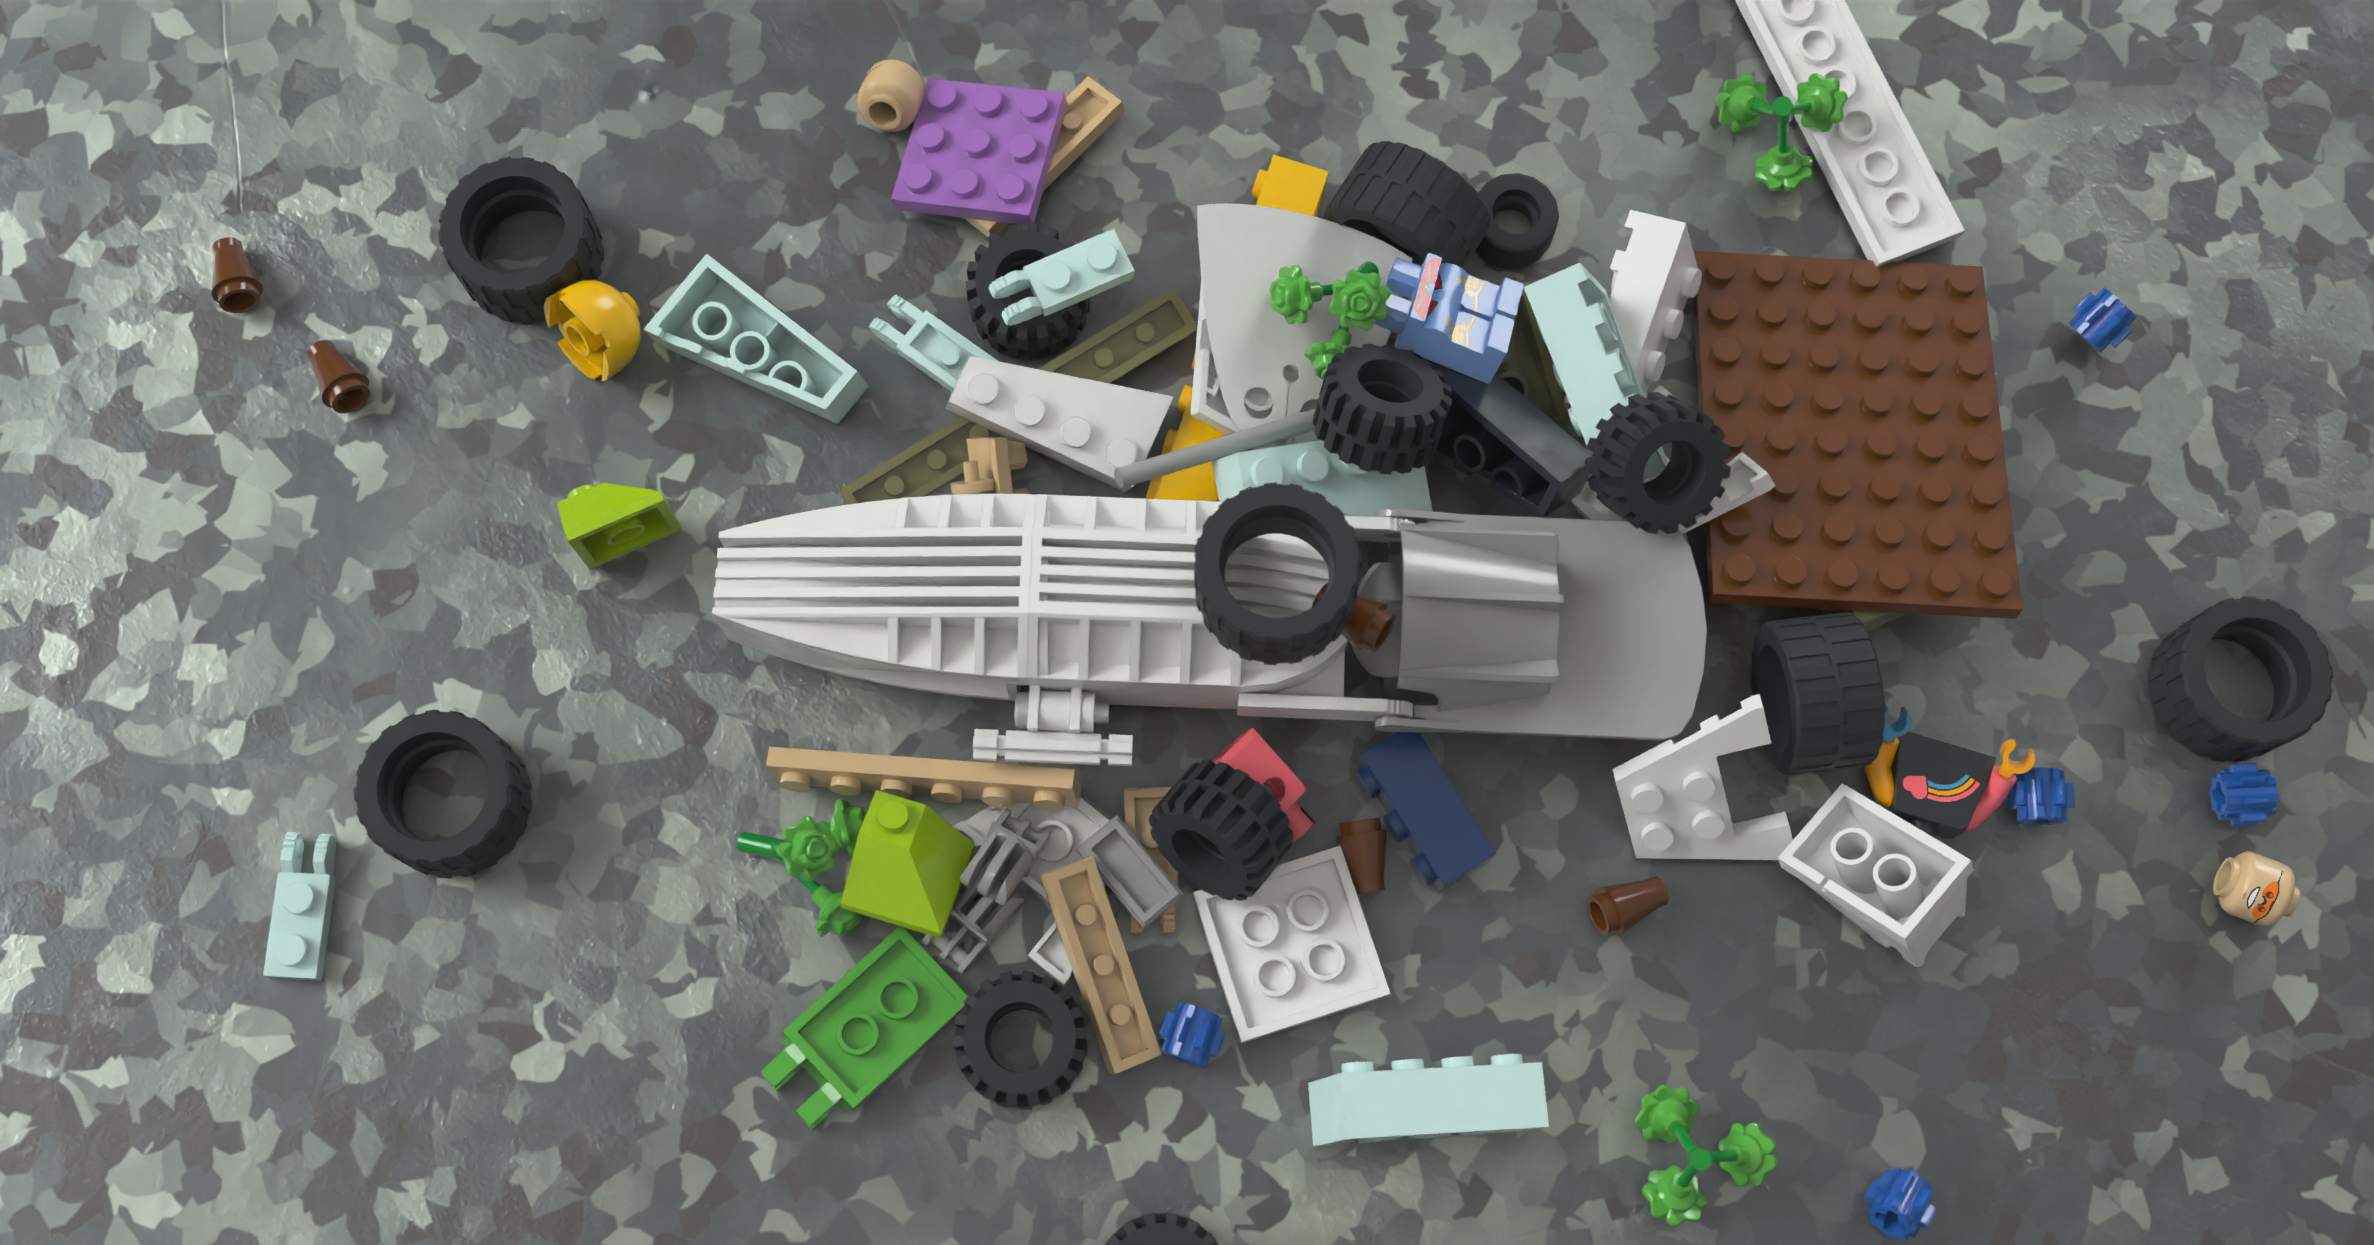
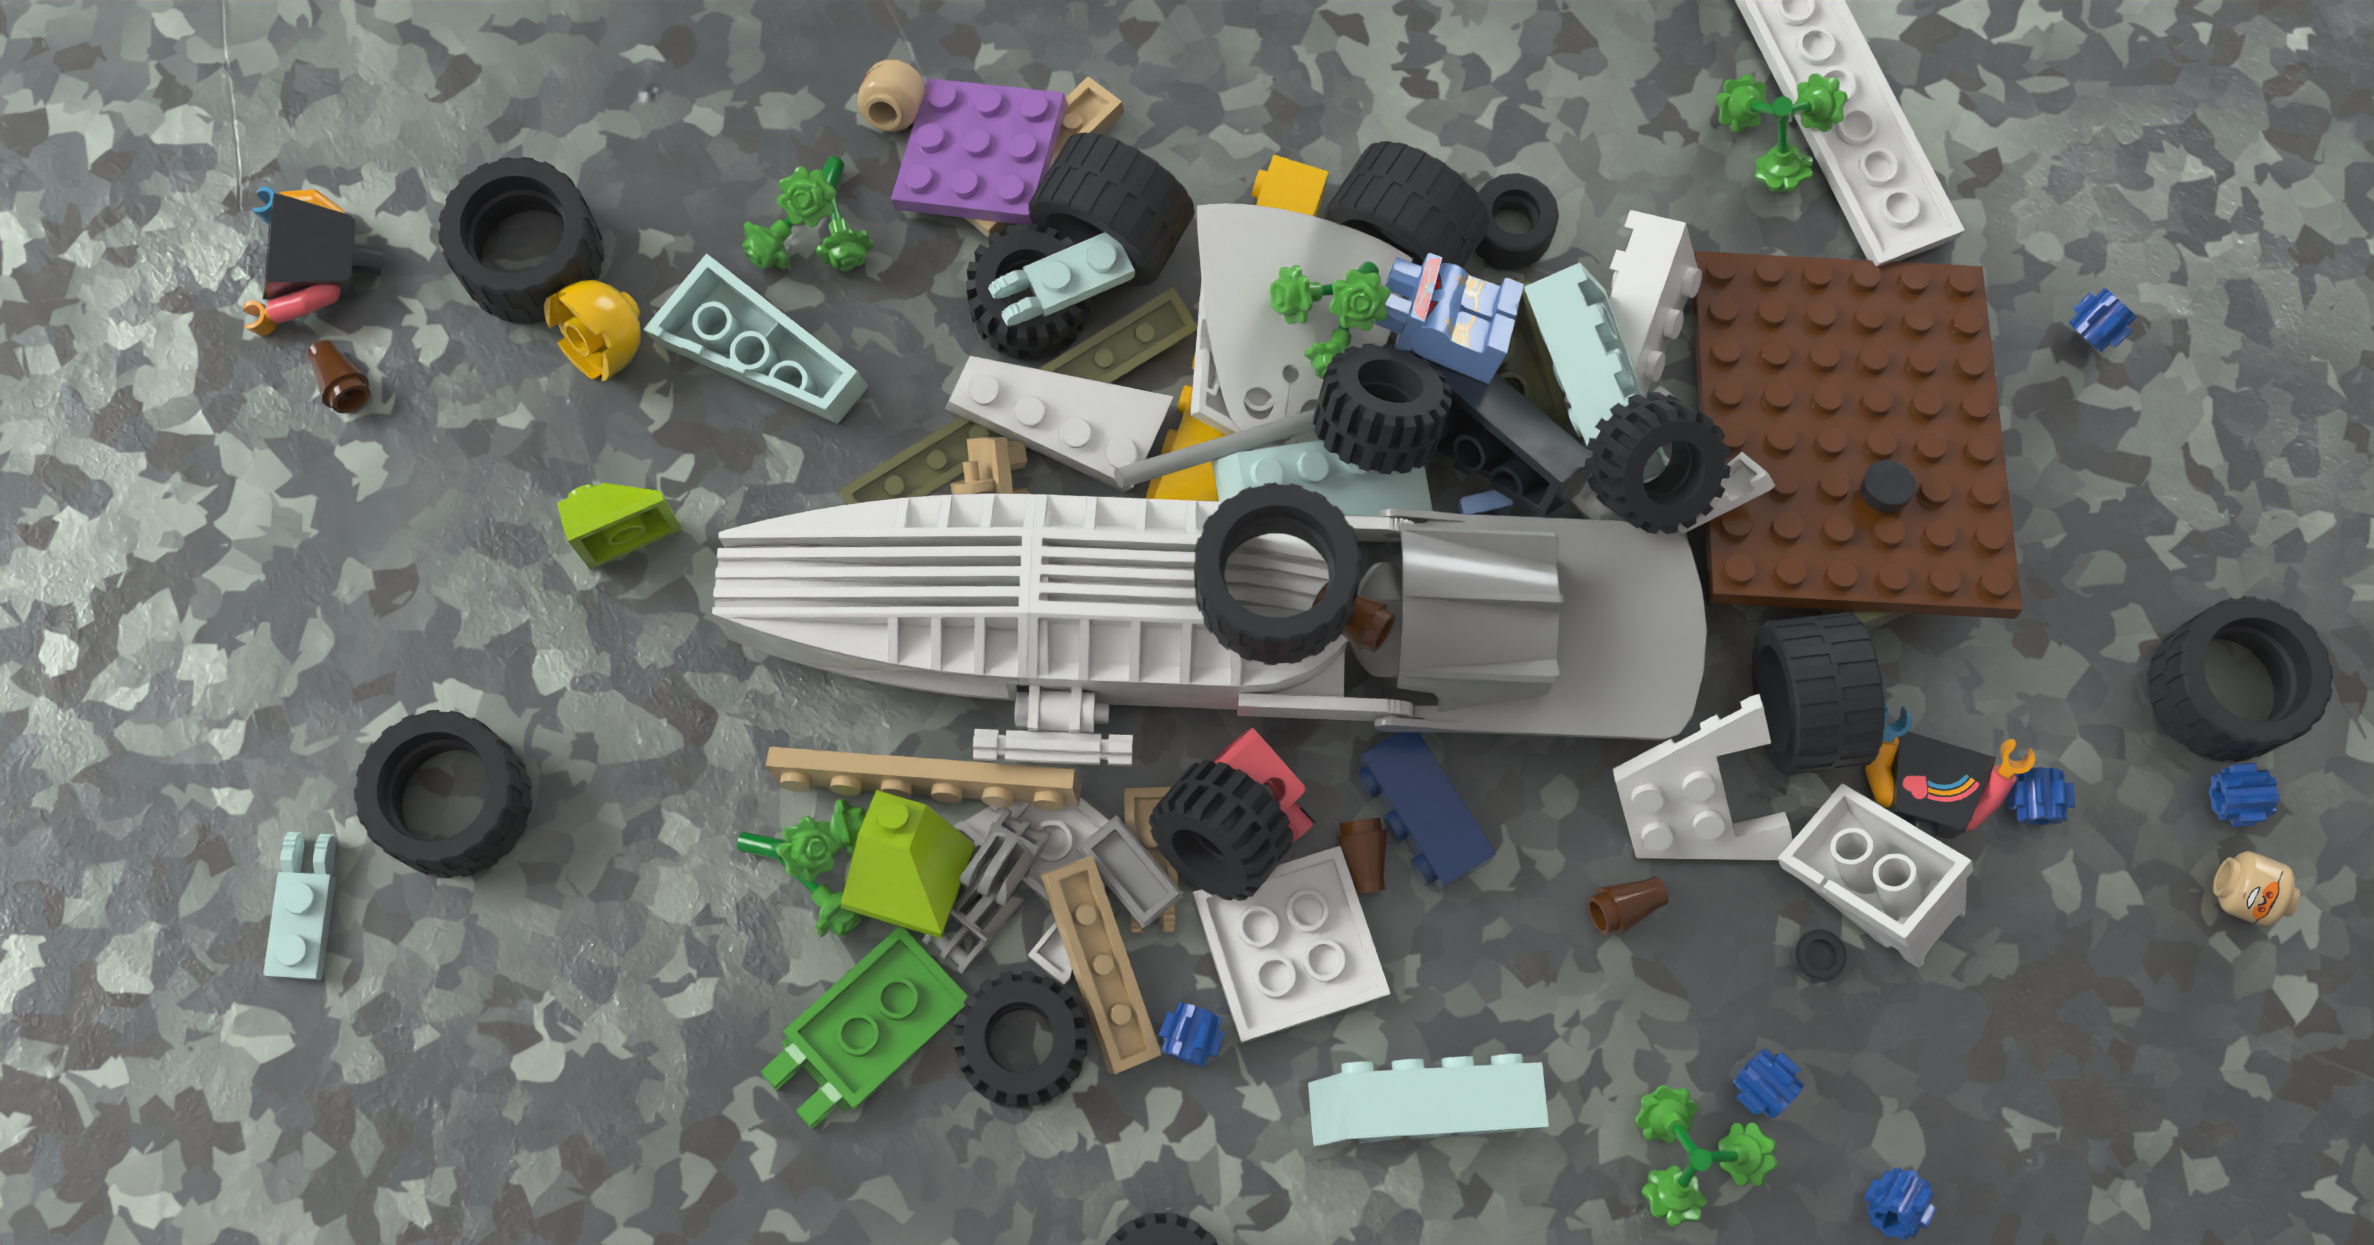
(233, 277): reddish brown cone -> none
(306, 256): none -> black torso
(809, 199): none -> bright green plant
(928, 344): light aqua hinge -> none
(1115, 190): none -> black tyre
(1485, 504): none -> light blue tile
(1768, 1083): none -> blue gear
(1818, 956): none -> black tile
(1888, 486): none -> black tile

